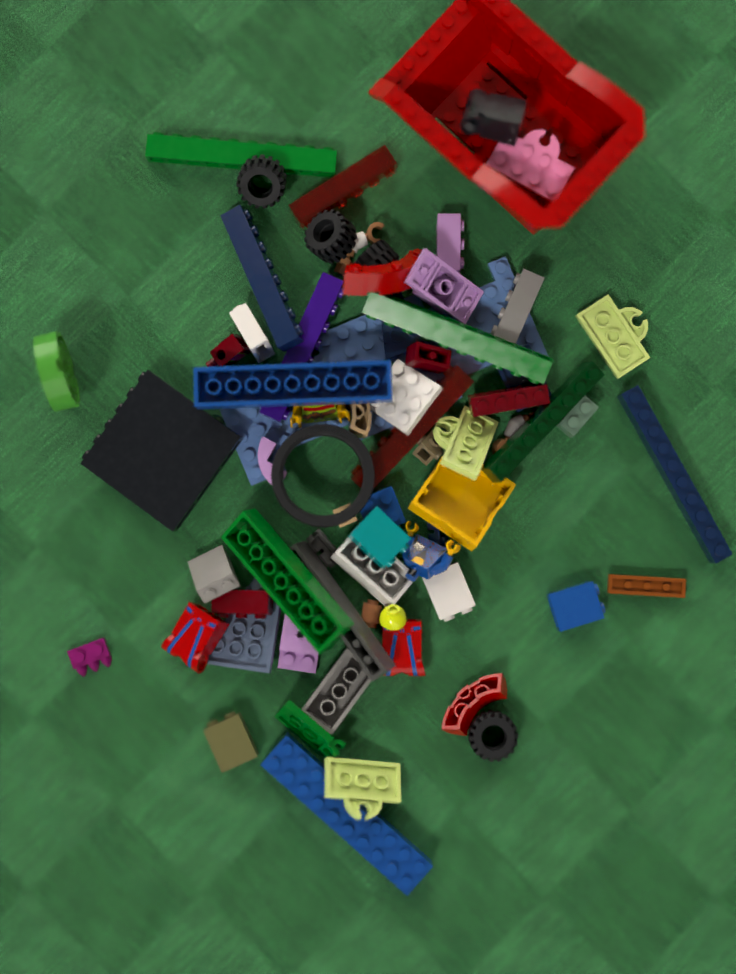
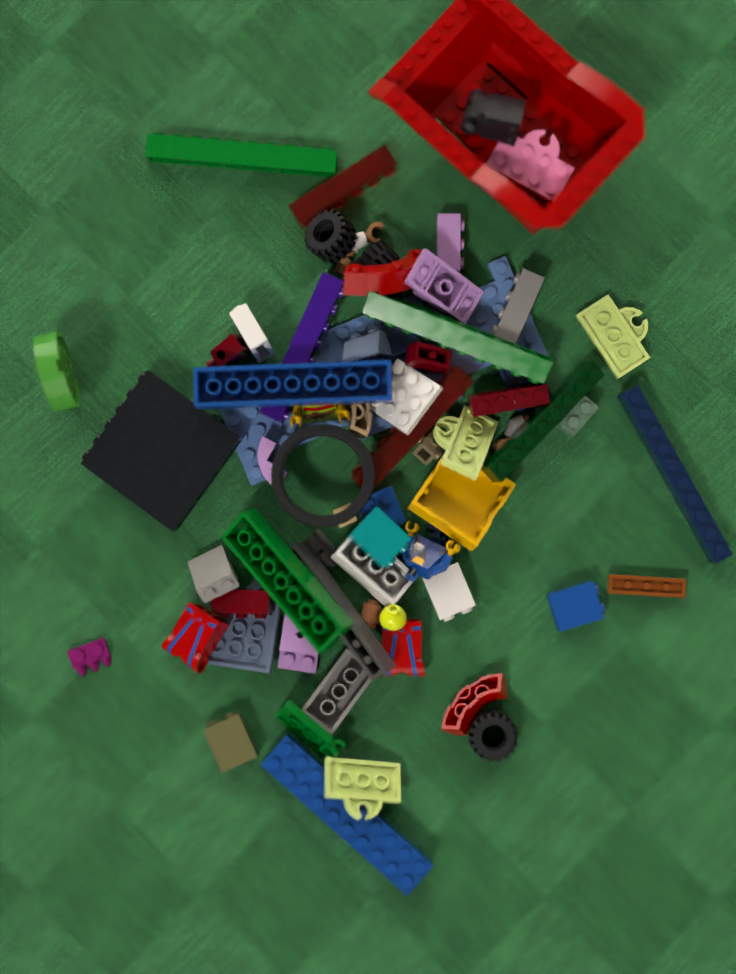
(257, 195): black tyre -> none
(262, 278): dark blue brick -> none
(367, 347): none -> sand blue slope

